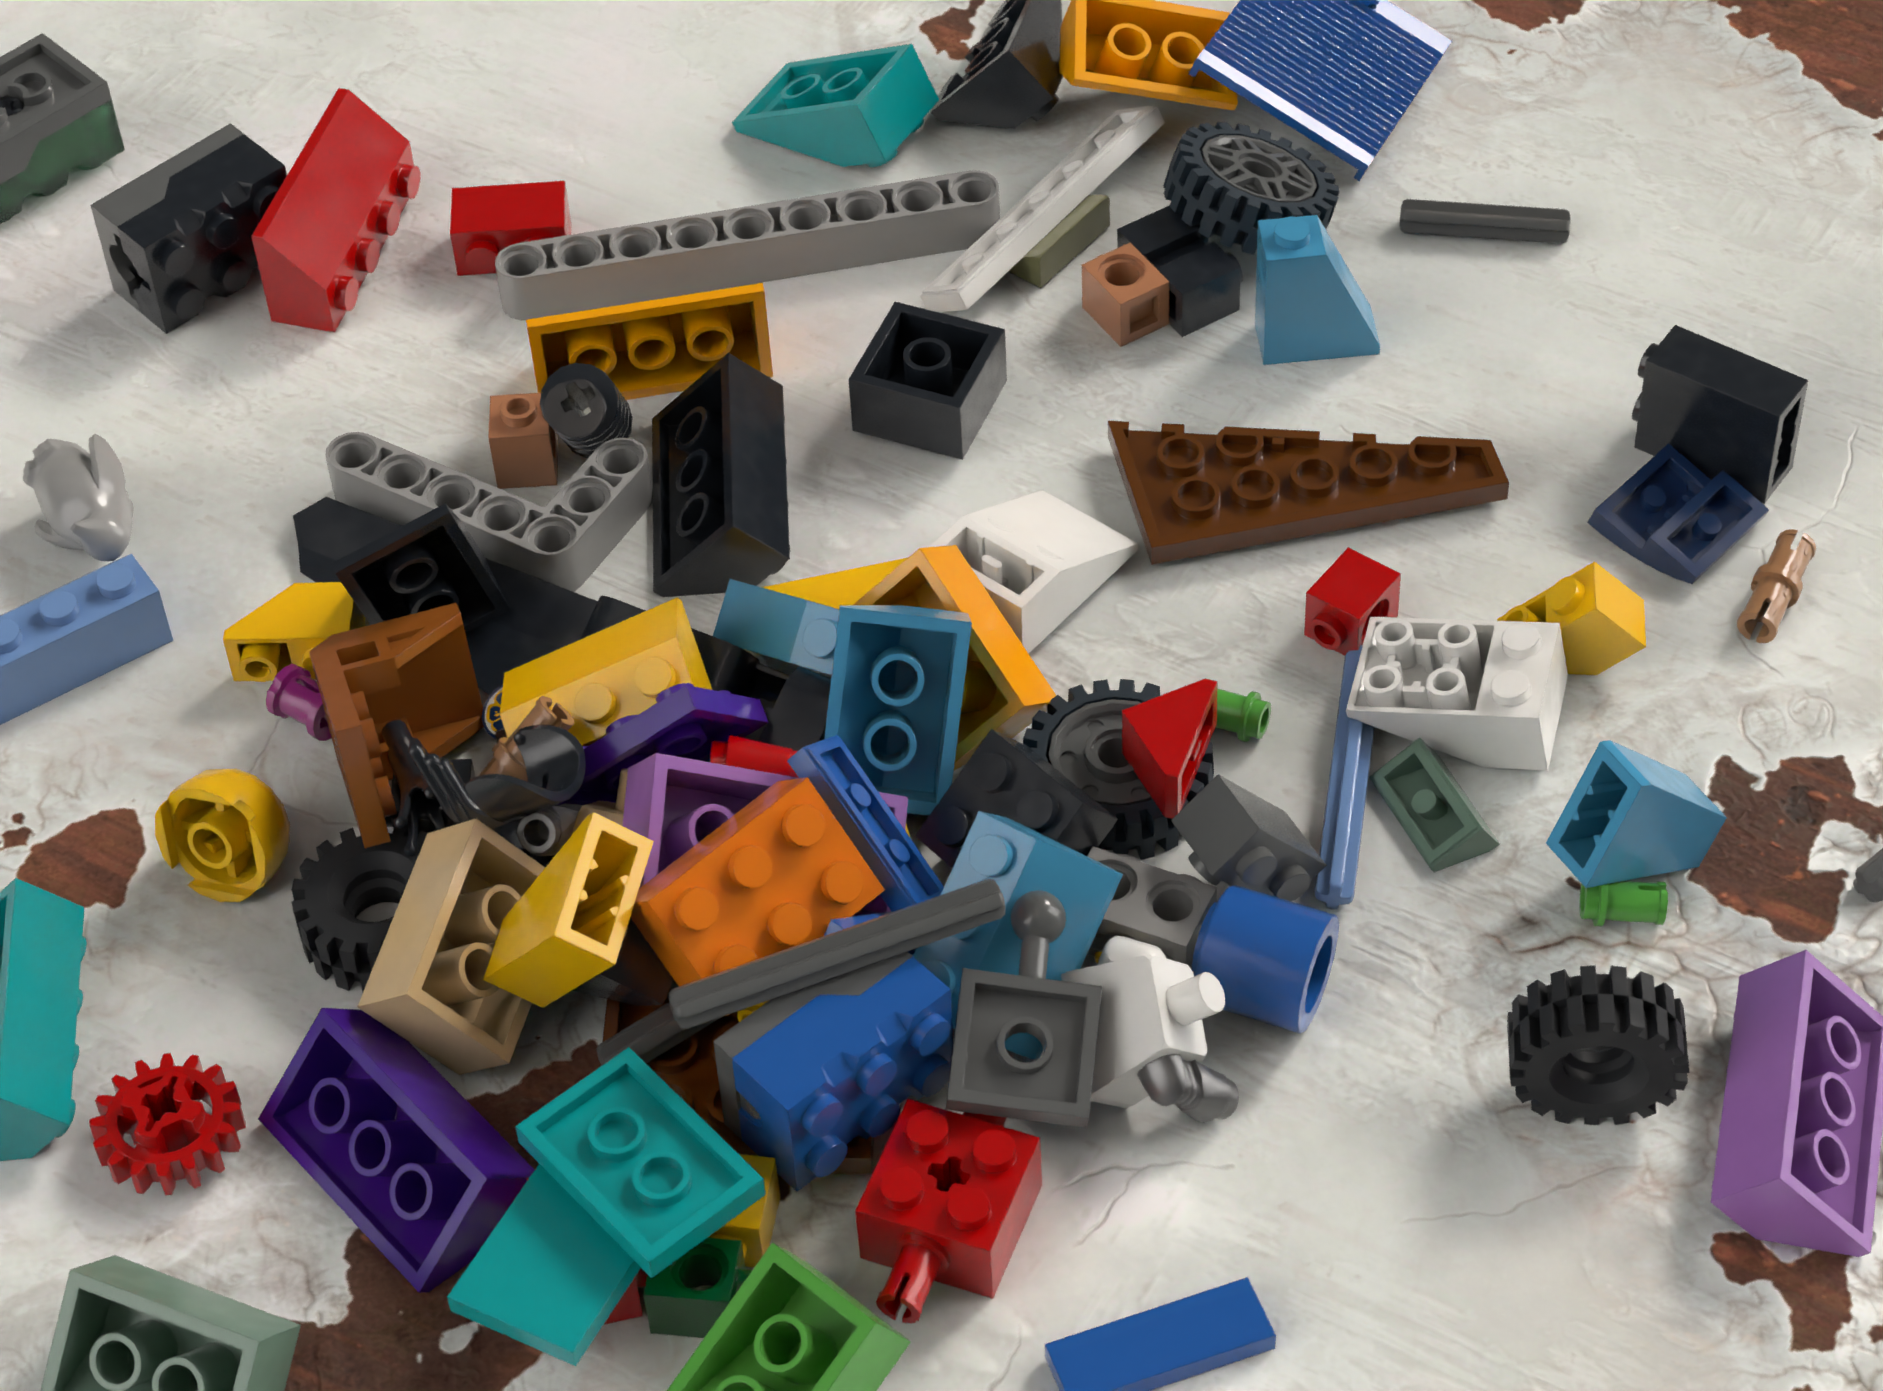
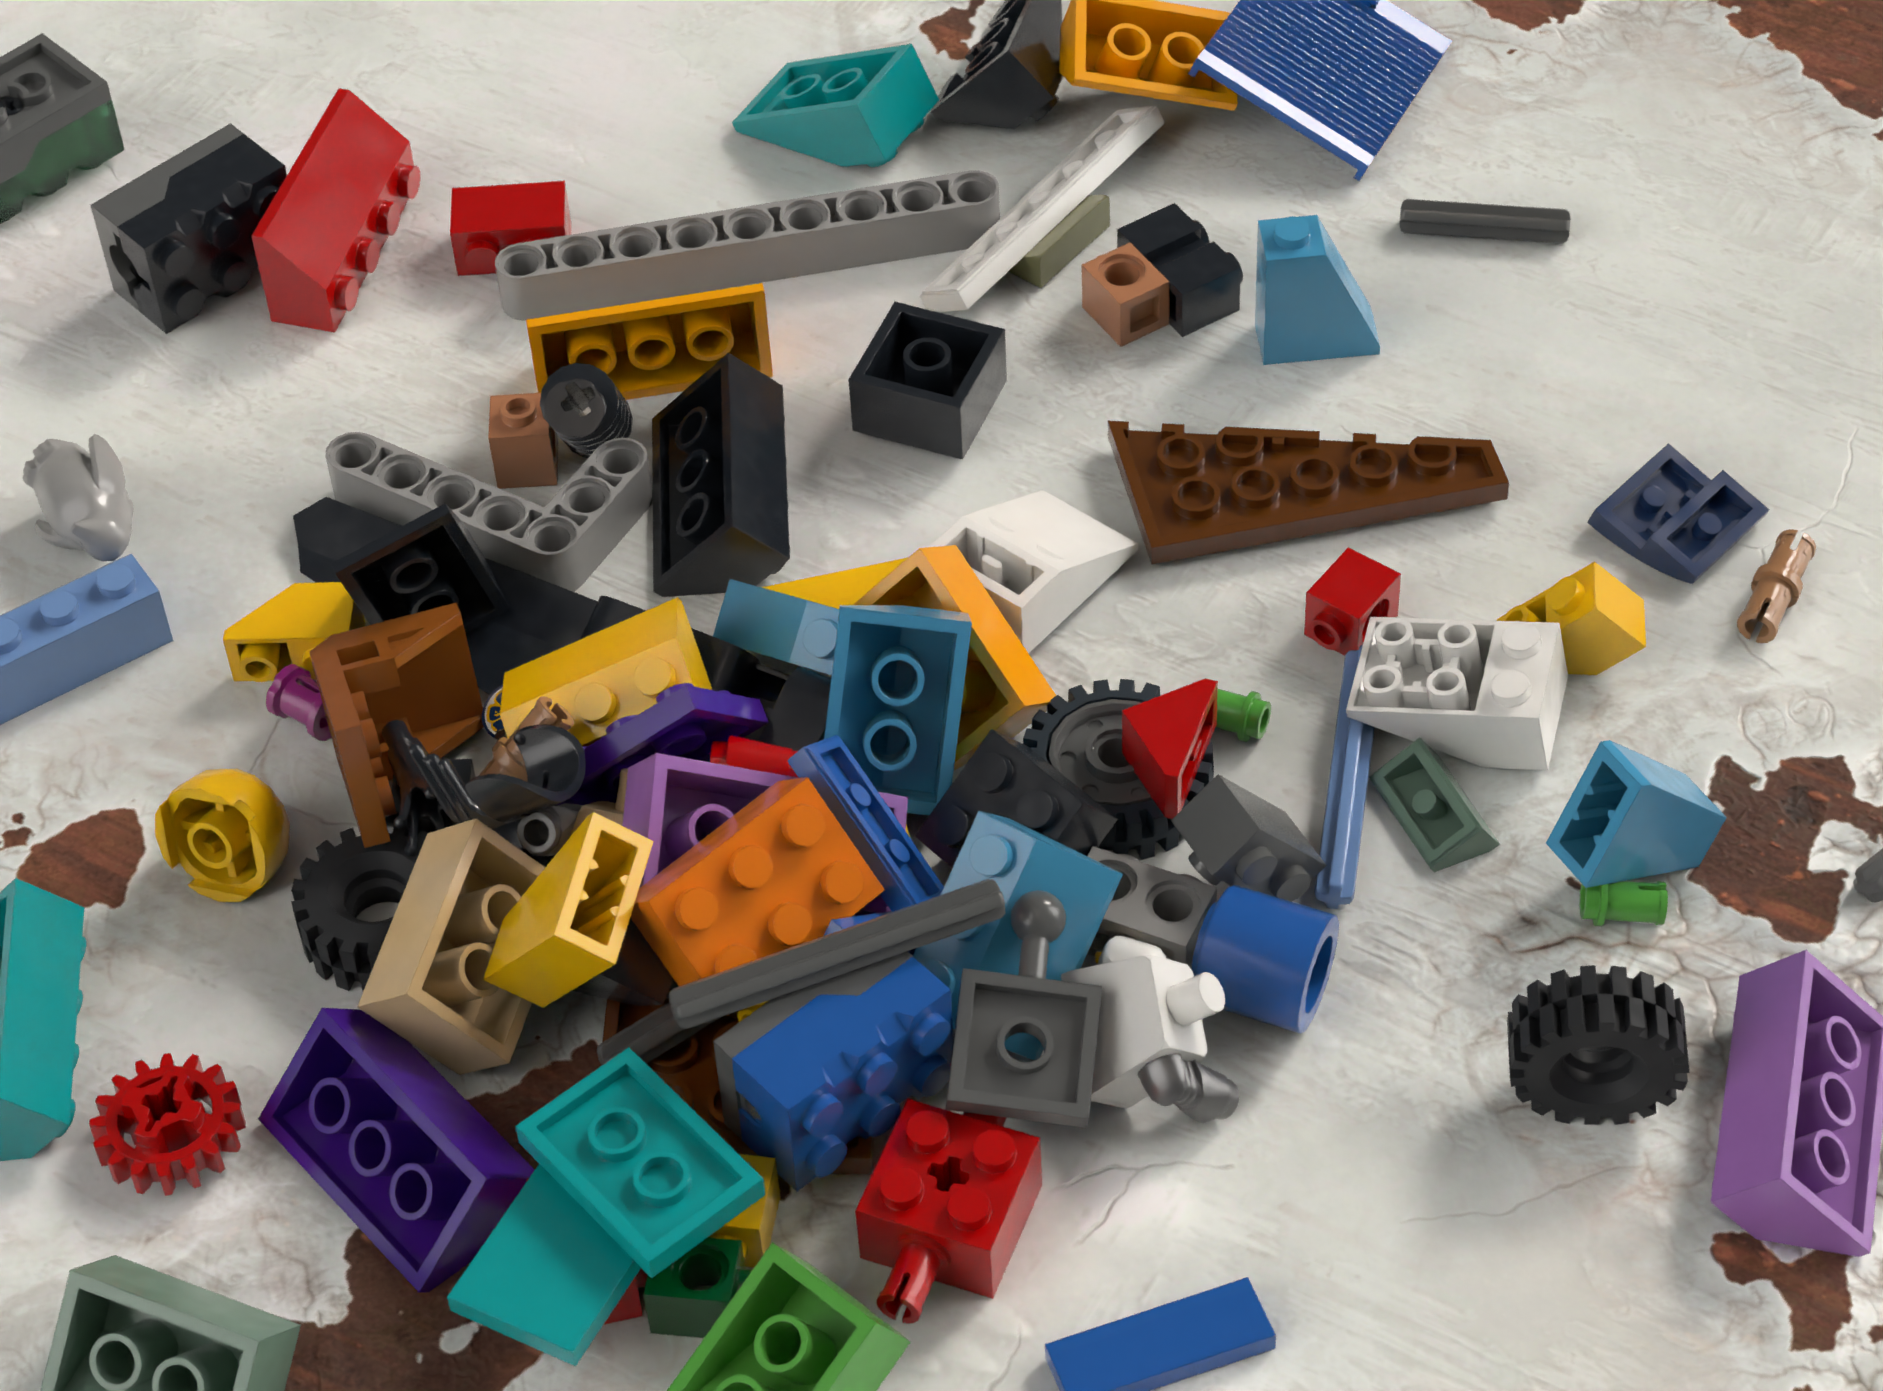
(1239, 177): black wheel -> none
(1719, 410): black brick -> none

